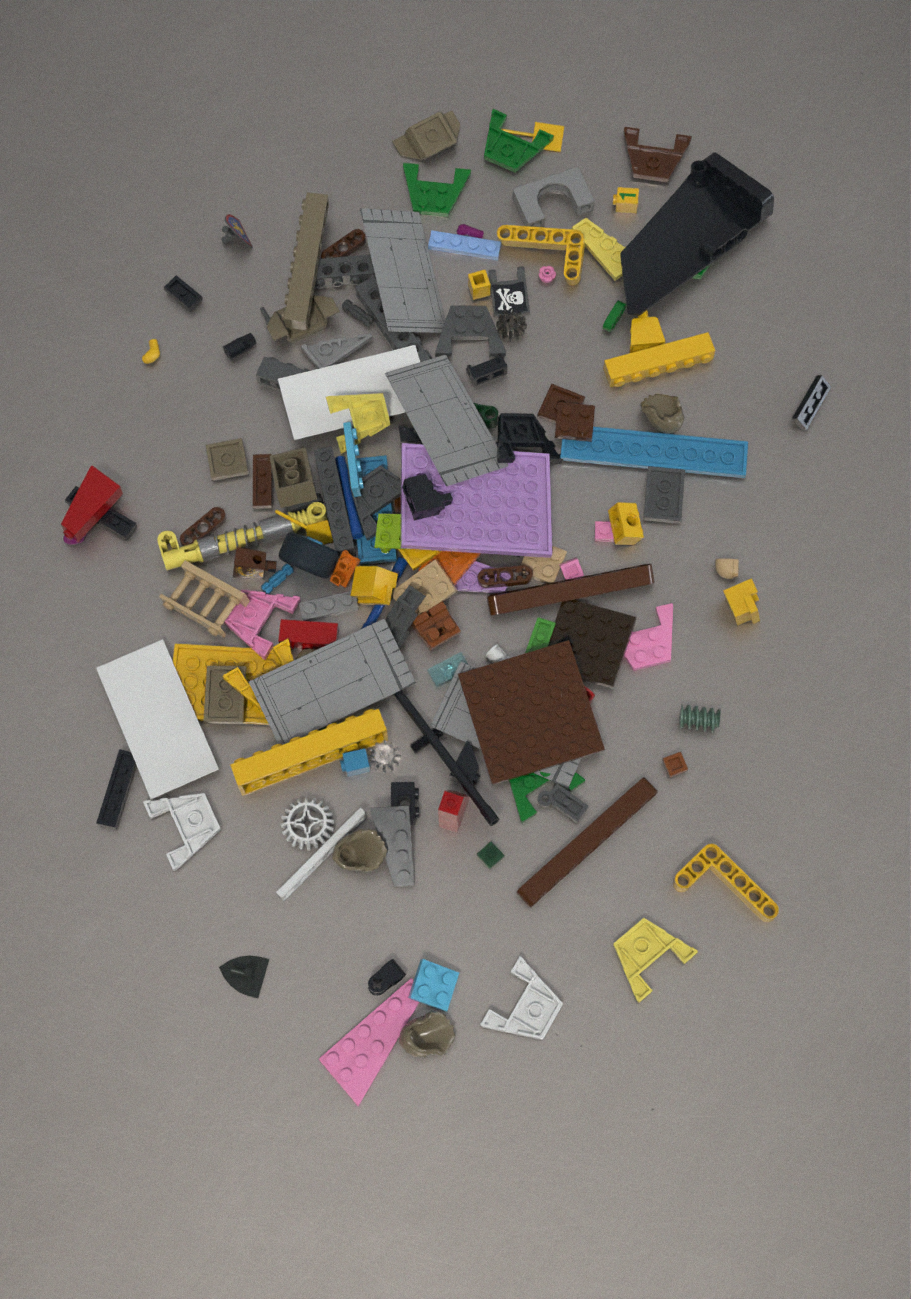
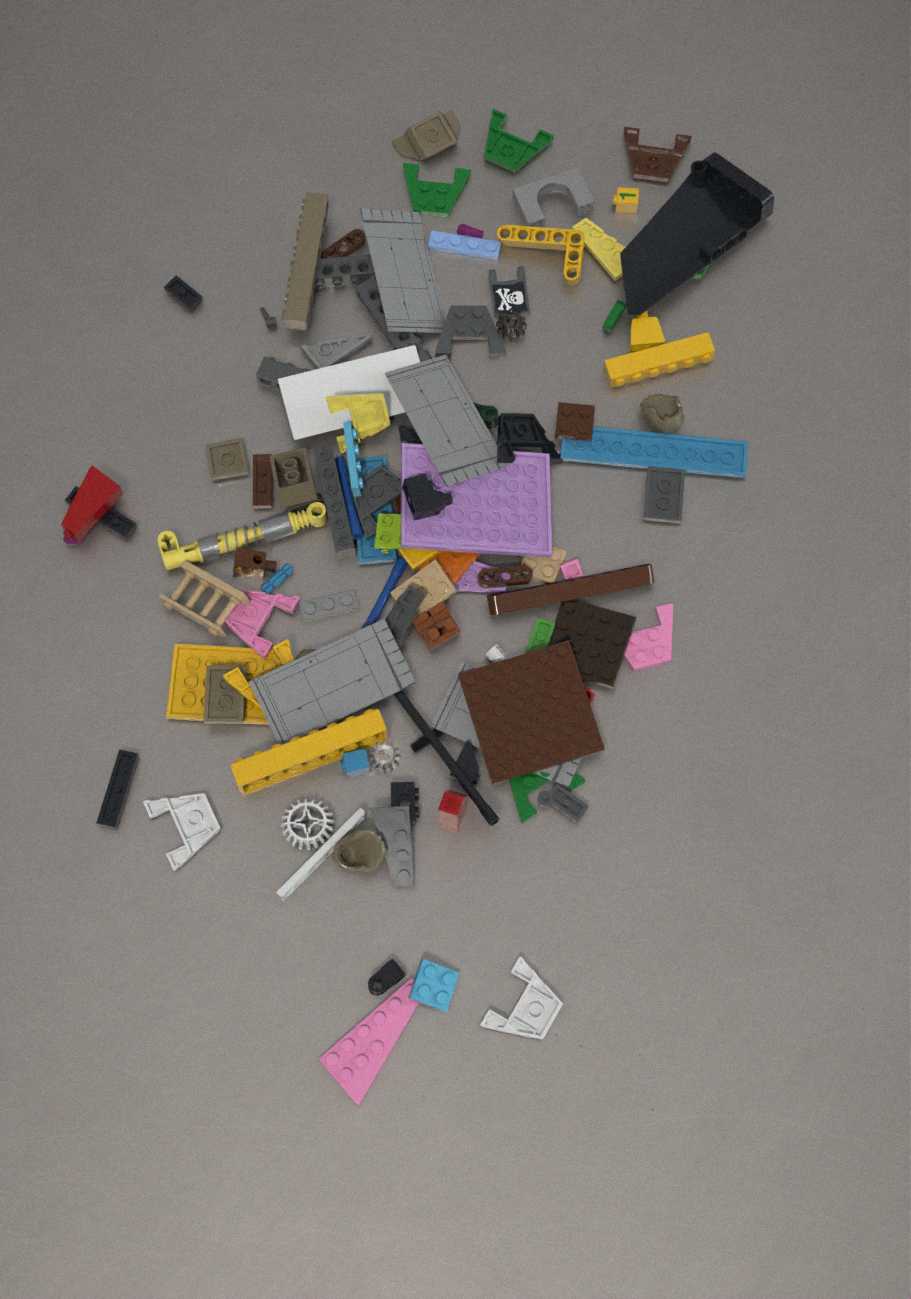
(153, 353): yellow arm -> none
(157, 719): white sticker -> none
(204, 520): reddish brown beam -> none
(235, 230): shield -> none
(239, 346): black hinge -> none
(245, 974): pearl dark grey shield -> none
(308, 555): black wheel -> none
(308, 633): red brick -> none
(318, 531): yellow piece -> none
(321, 309): dark tan piece -> none
(344, 569): orange hips -> none
(357, 312): dark grey axle -> none
(373, 585): yellow plate -> none
(427, 1035): dark tan piece -> none
(445, 670): clear light blue plate -> none
(479, 284): yellow brick -> none
(487, 370): black hinge -> none
(490, 855): clear green plate -> none
(547, 278): bright pink plate -> none
(555, 130): yellow piece -> none
(557, 394): reddish brown tile -> none
(586, 842): reddish brown beam -> none
(603, 532): bright pink plate -> none
(625, 523): yellow brick -> none
(641, 948): light yellow wing -> none
(675, 764): dark orange plate -> none
(699, 718): sand green piece -> none
(727, 568): tan piece -> none
(728, 879): yellow beam -> none
(742, 601): yellow plate -> none
(811, 402): black plate -> none

